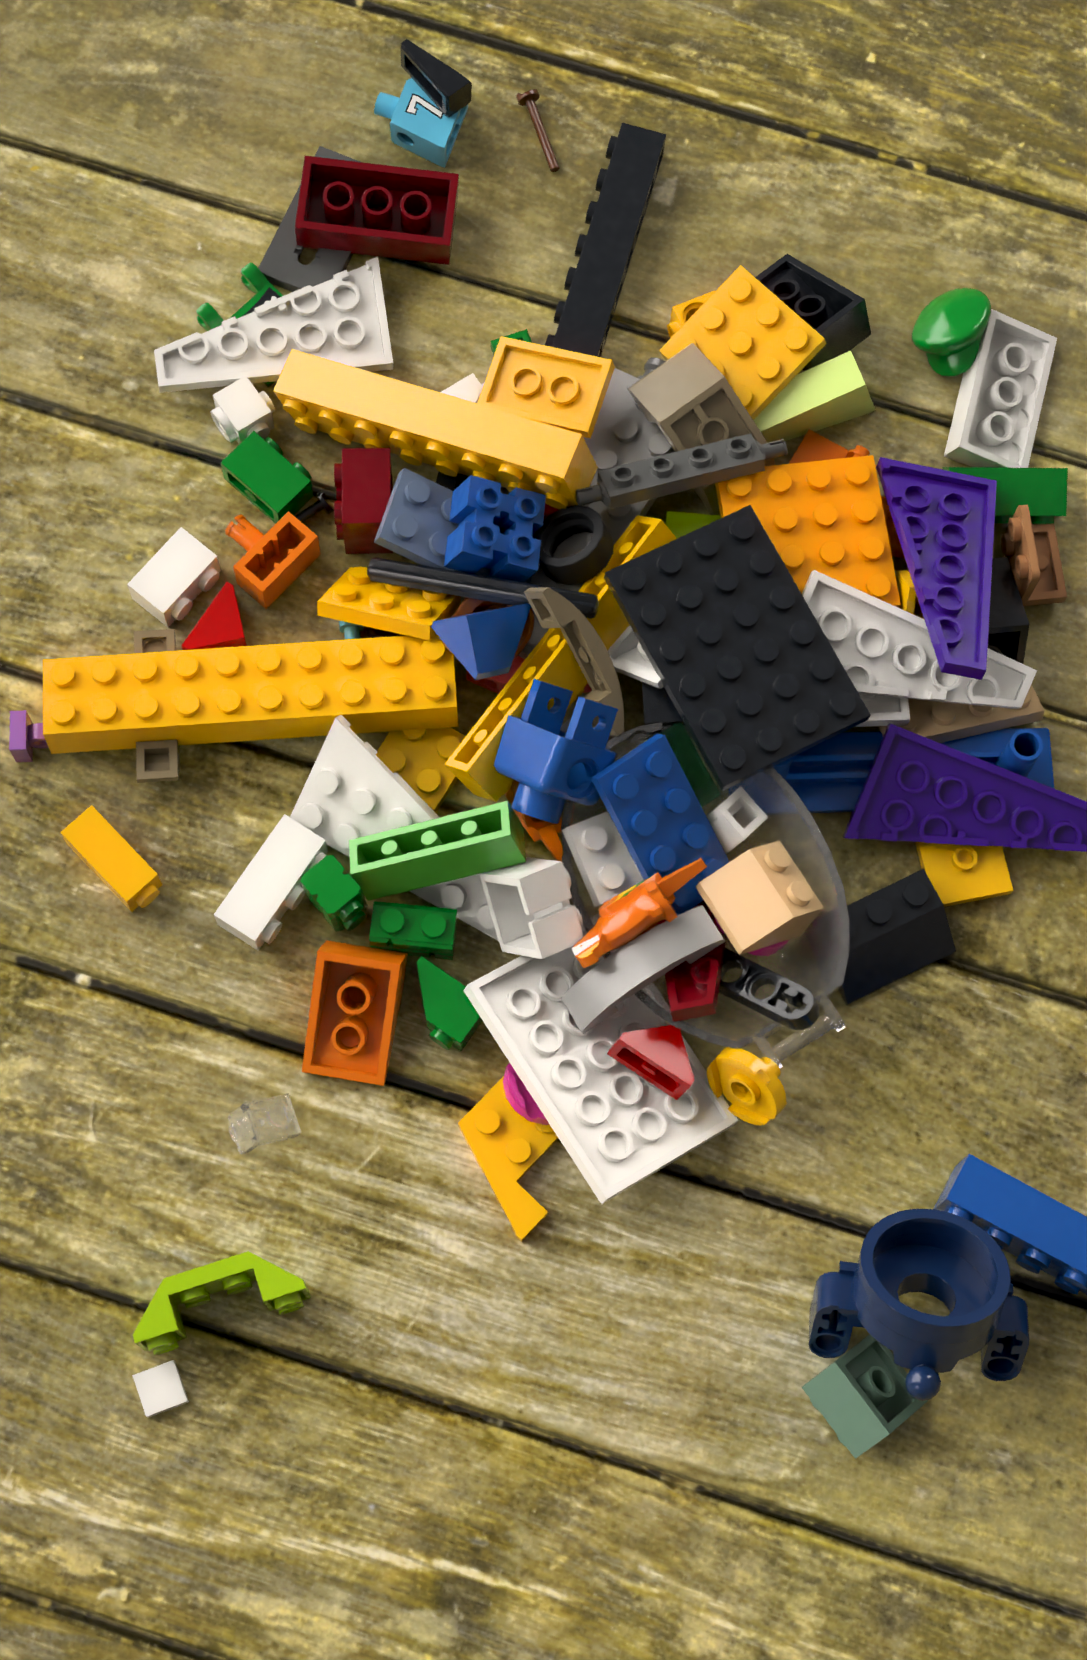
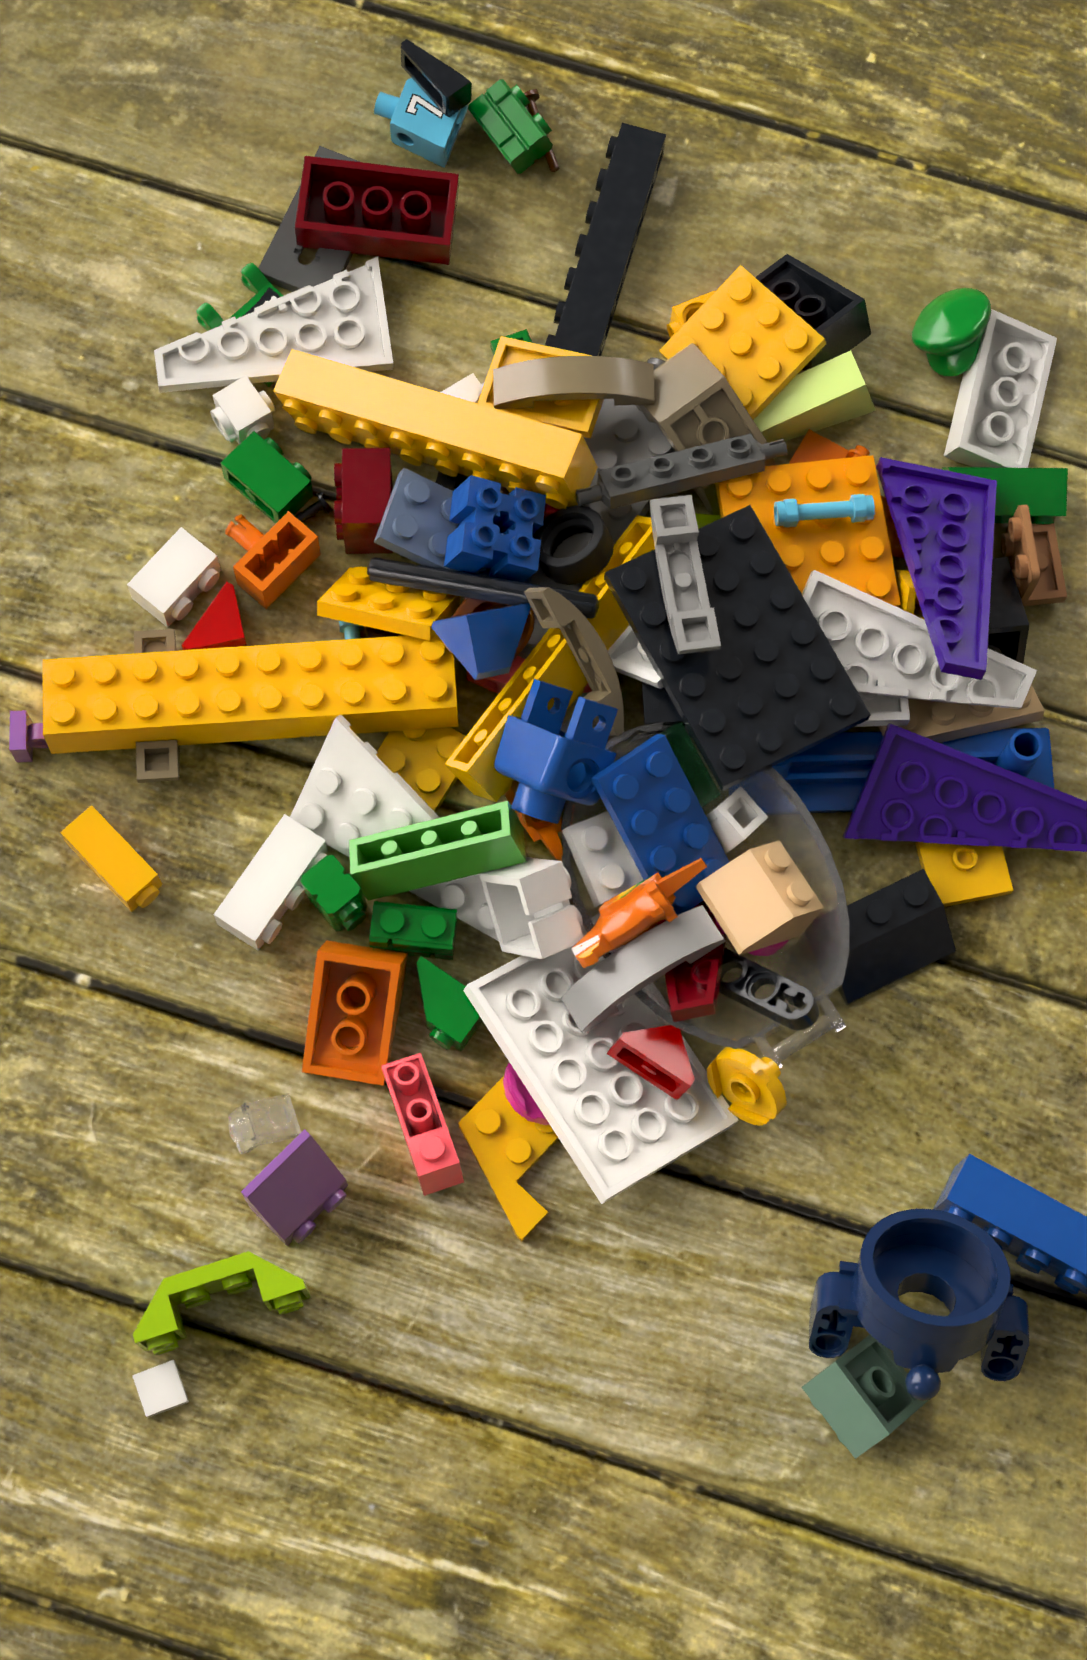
(296, 1189): none -> medium lavender slope
(423, 1124): none -> coral slope
(511, 126): none -> green brick
(573, 379): none -> dark tan slope
(682, 575): none -> light grey slope
(858, 508): none -> medium azure bar

